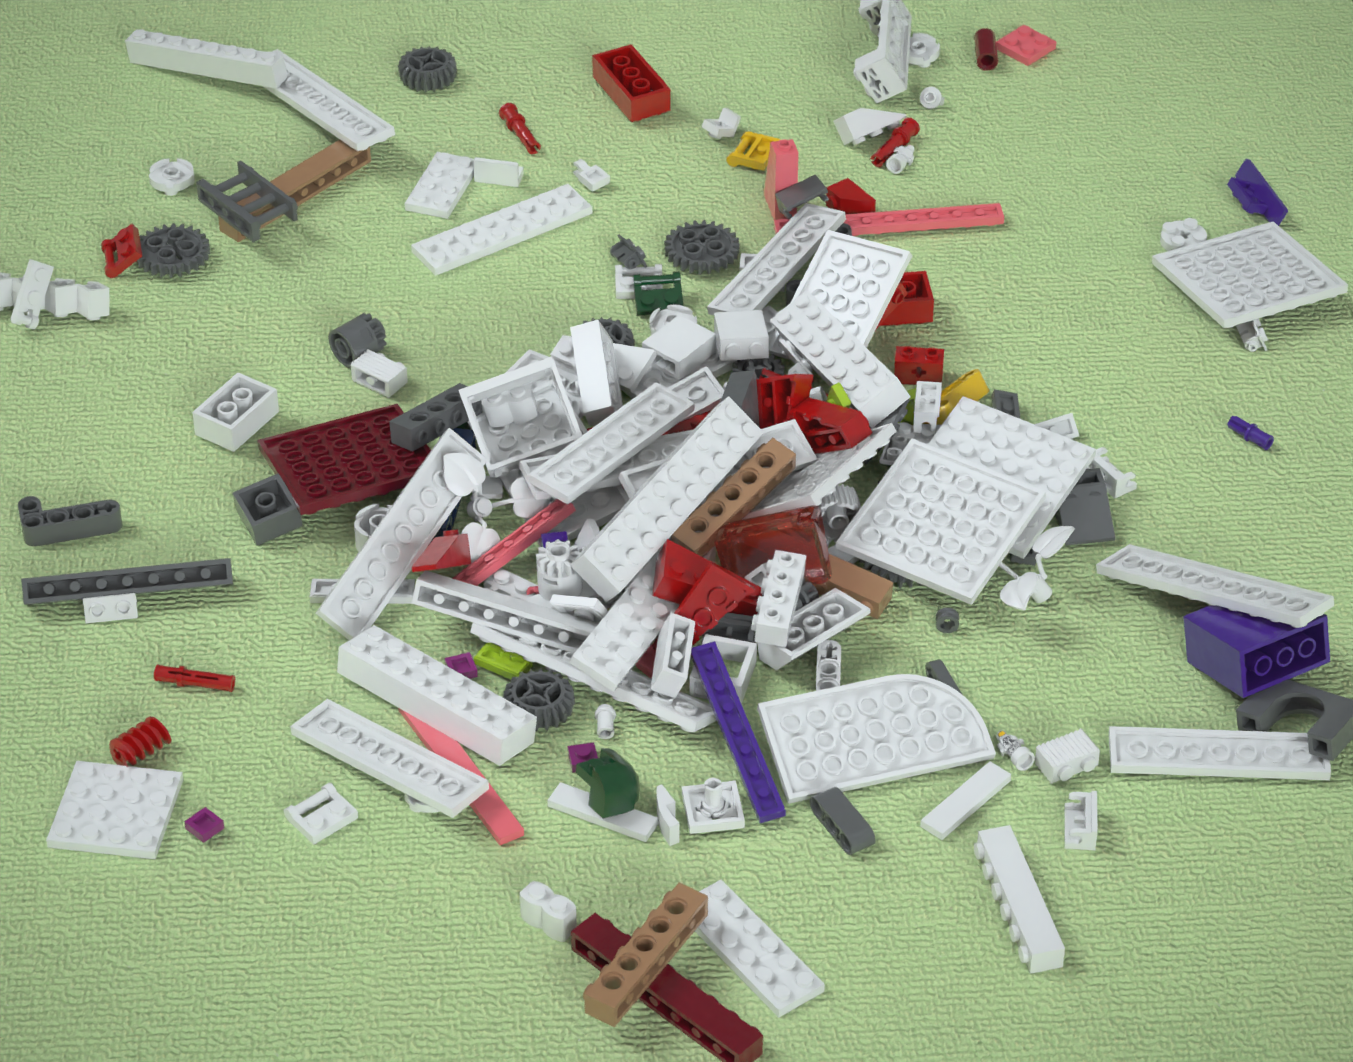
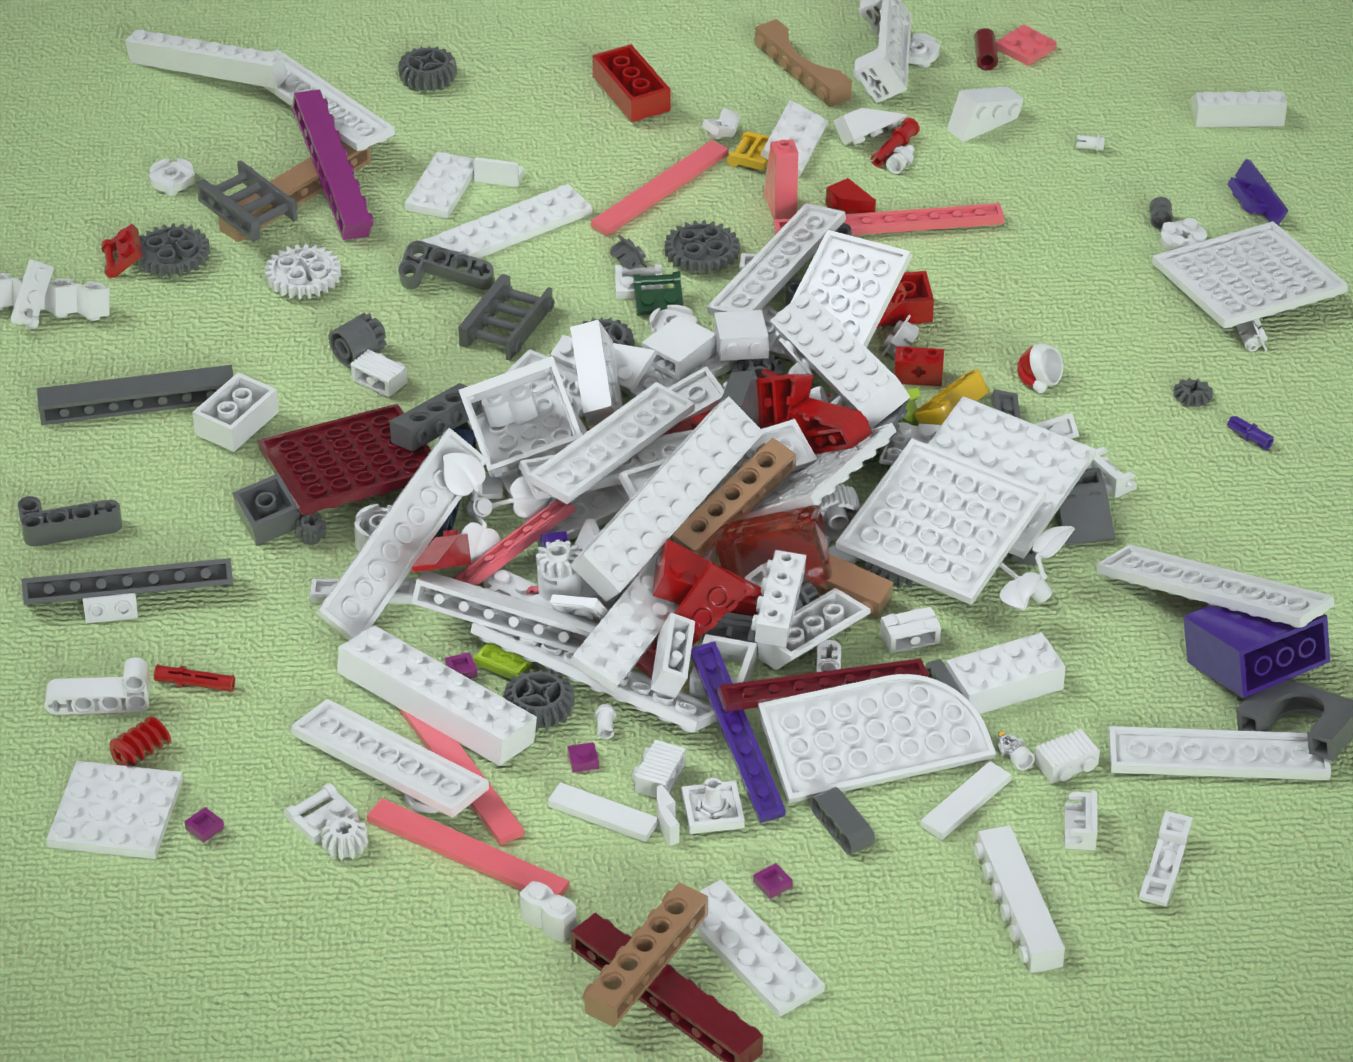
(103, 694): none -> white beam
(130, 394): none -> dark grey brick
(290, 271): none -> white gear
(310, 529): none -> dark grey gear
(332, 164): none -> magenta brick
(344, 837): none -> white gear
(462, 848): none -> coral tile
(477, 272): none -> dark grey beam
(492, 303): none -> dark grey fence
(516, 123): red pin -> none
(591, 177): white plate -> none
(611, 782): dark green brick -> none
(659, 188): none -> coral tile
(659, 766): none -> white brick
(750, 693): none -> dark red plate
(772, 880): none -> magenta plate
(800, 194): dark grey hinge -> none
(802, 127): none -> white plate
(826, 83): none -> medium nougat arch
(838, 396): lime plate -> none
(904, 336): none -> white hinge
(910, 630): none -> white brick
(927, 404): white hinge -> none
(931, 98): white plate -> none
(944, 626): dark grey bush -> none
(983, 110): none -> white wedge
(1008, 673): none -> white brick
(1040, 367): none -> white piece
(1090, 142): none -> white pin
(1160, 211): none -> dark grey wheel
(1166, 859): none -> white slope
(1198, 398): none -> dark grey gear
(1239, 109): none -> white slope

